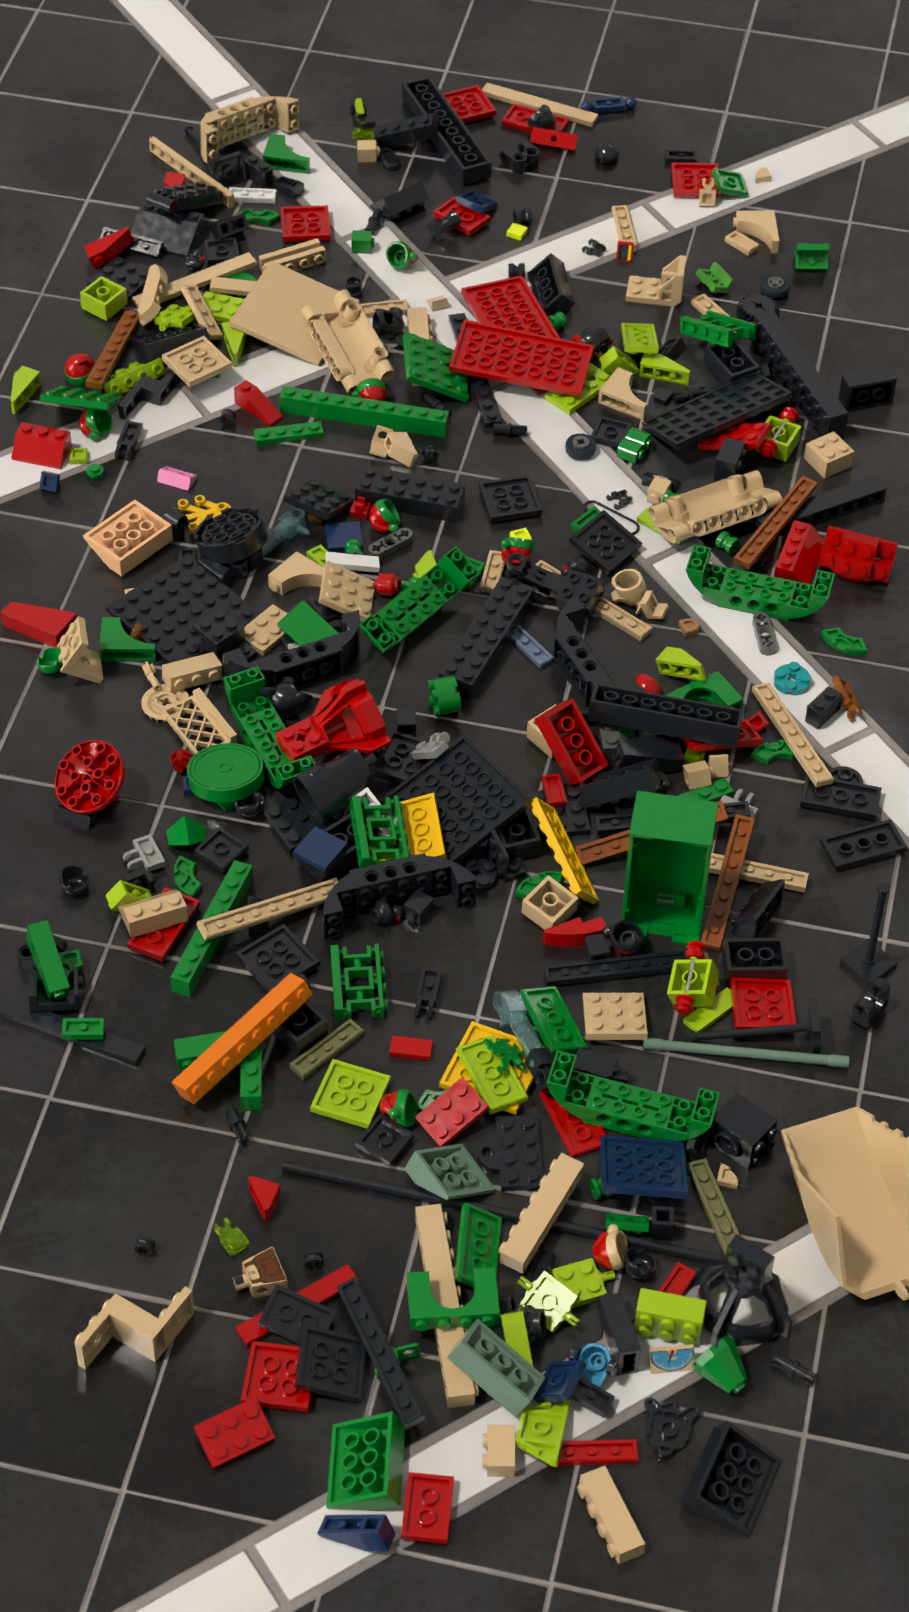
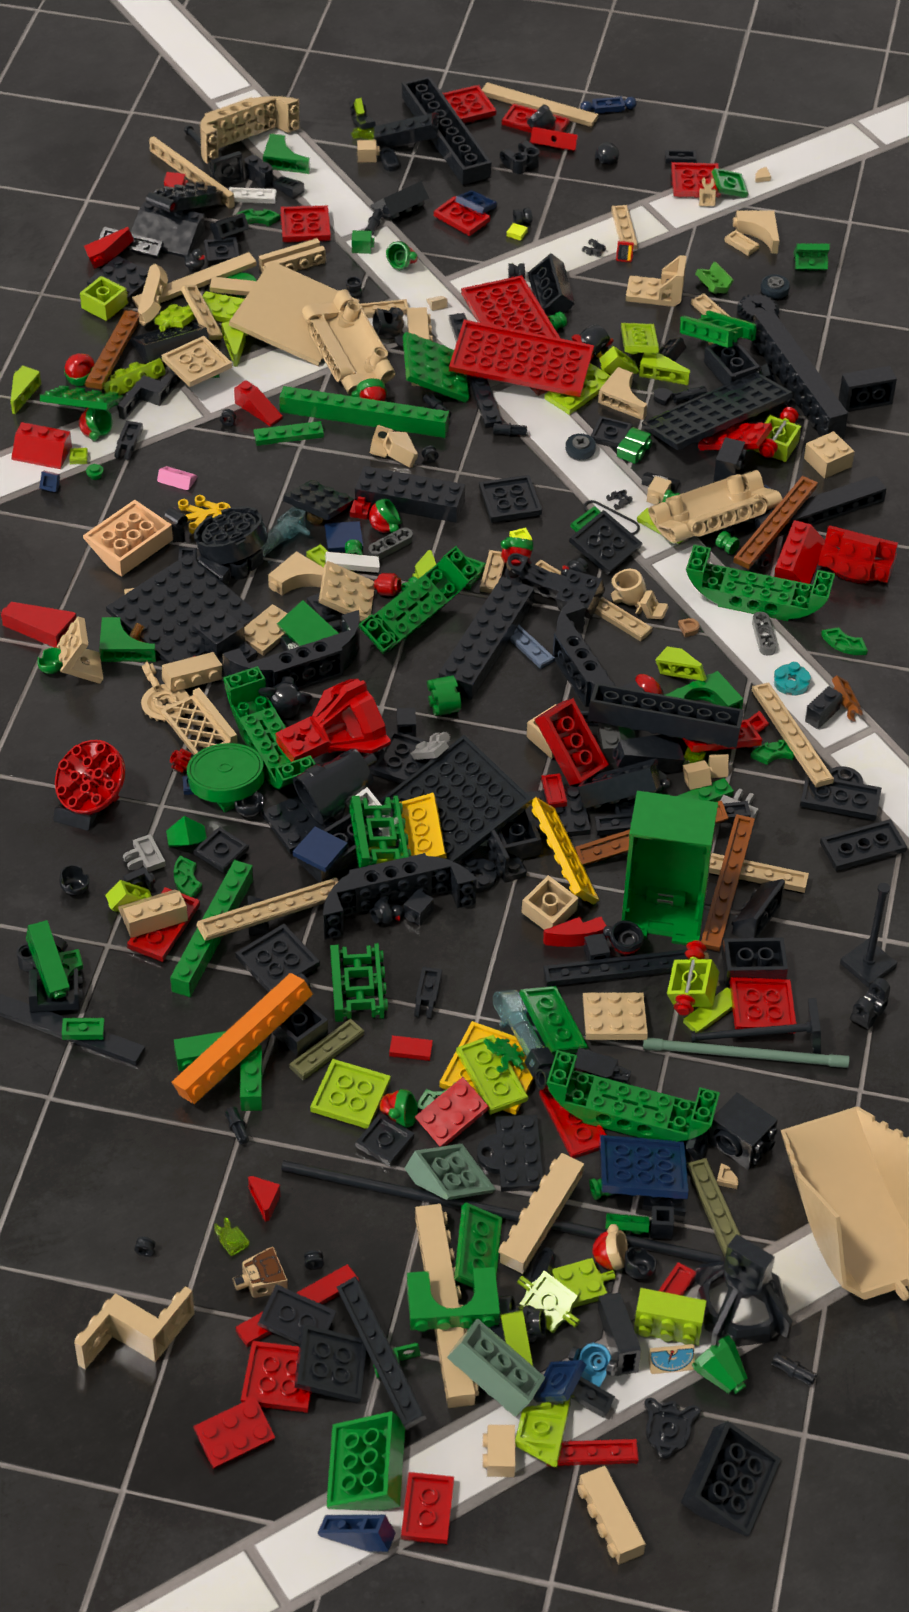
(447, 222): black animal -> none
(531, 883): green tile -> none

